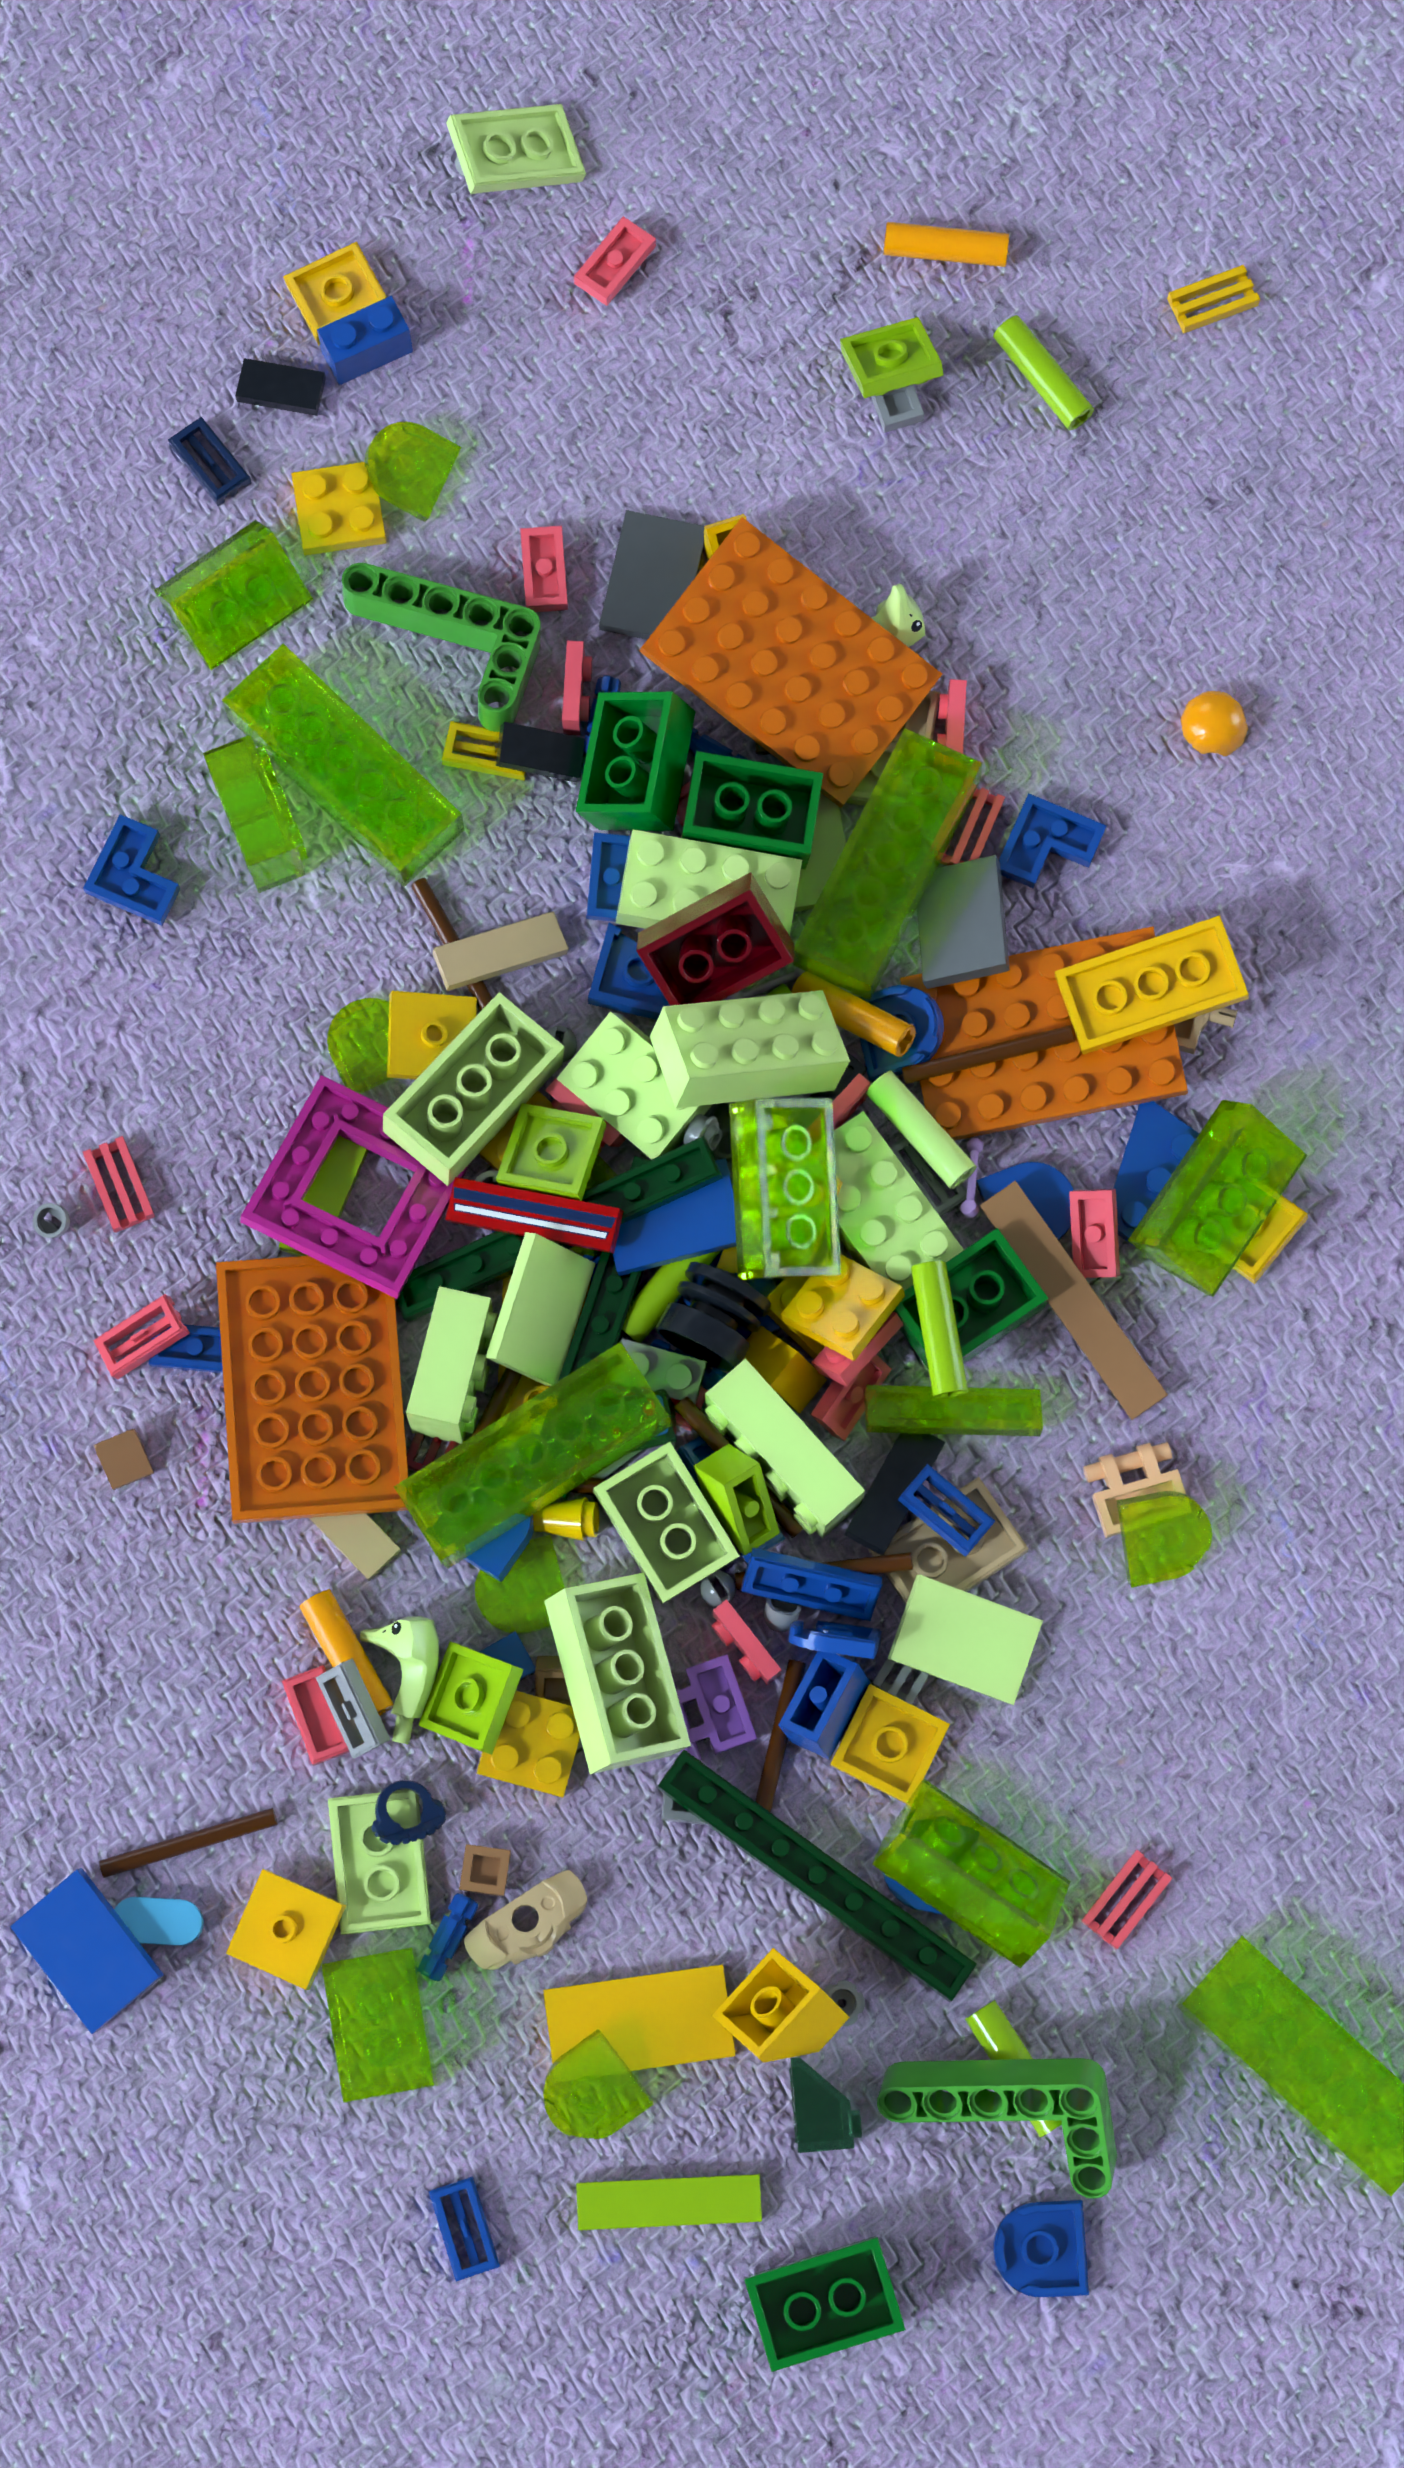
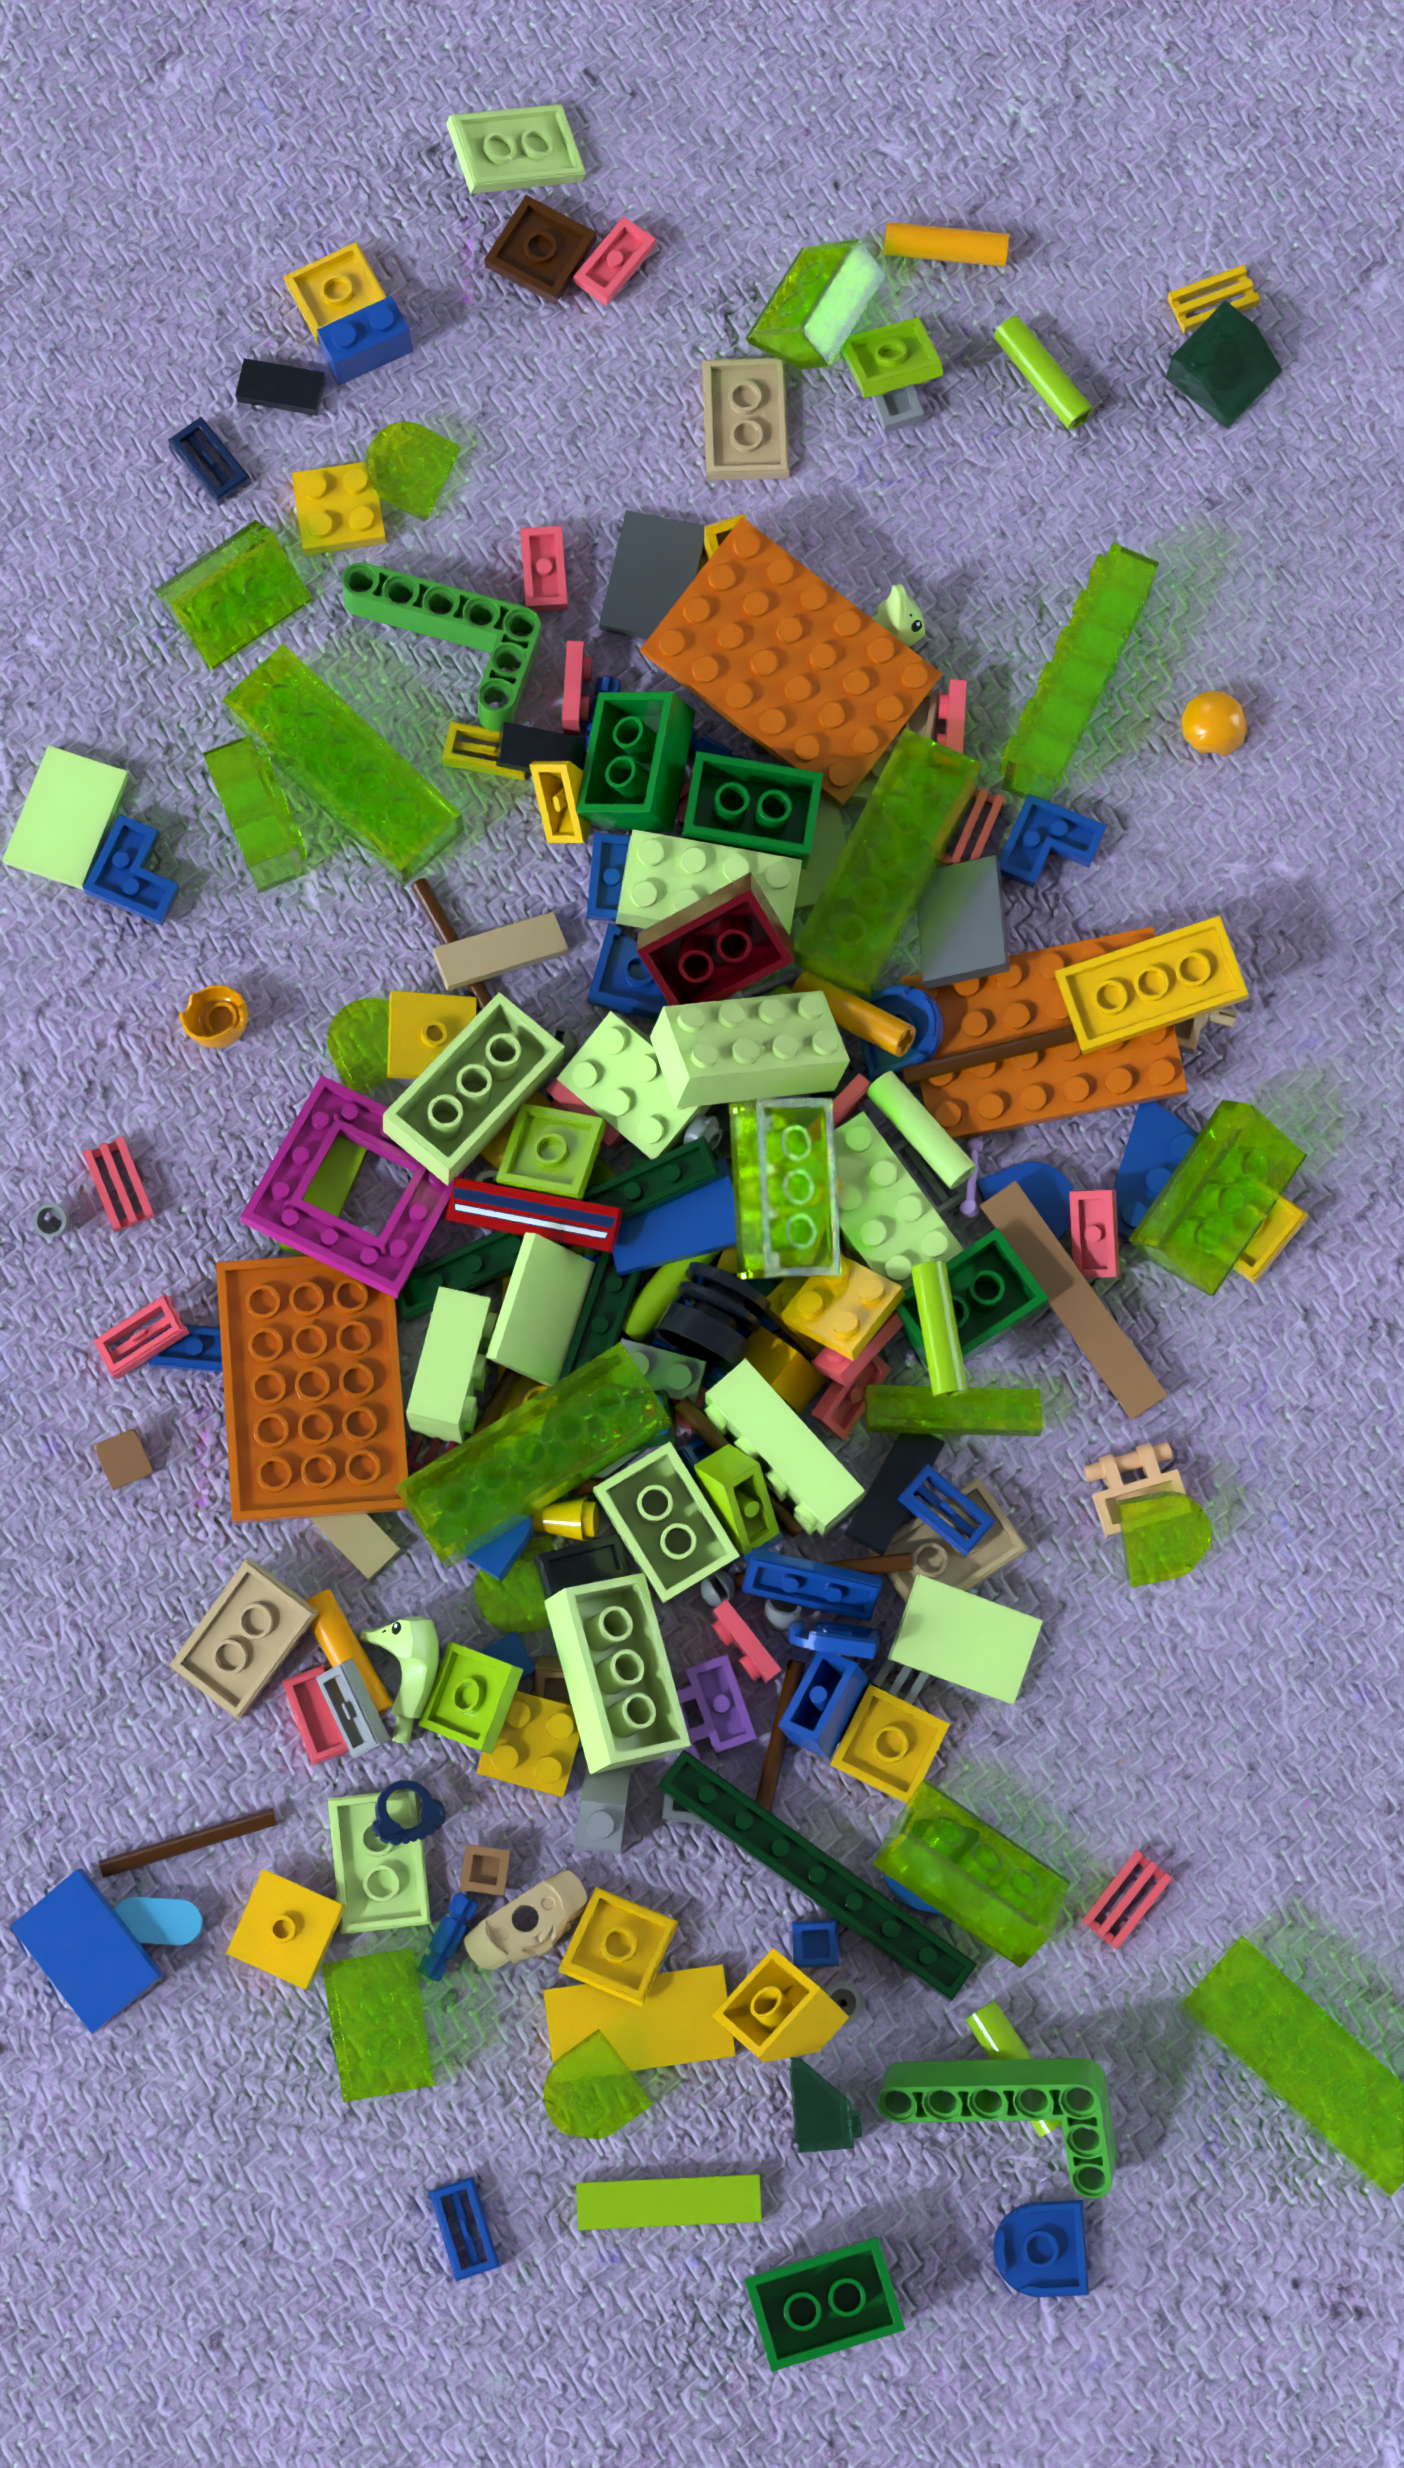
(65, 817): none -> yellowish green tile
(215, 1016): none -> light orange hair
(244, 1638): none -> tan tile
(540, 249): none -> reddish brown plate
(557, 794): none -> yellow slope
(581, 1564): none -> black tile
(603, 1810): none -> light grey slope
(618, 1946): none -> yellow plate
(745, 419): none -> tan tile
(815, 1944): none -> blue tile
(817, 304): none -> clear neon green slope
(1078, 673): none -> clear neon green brick
(1224, 365): none -> clear green slope

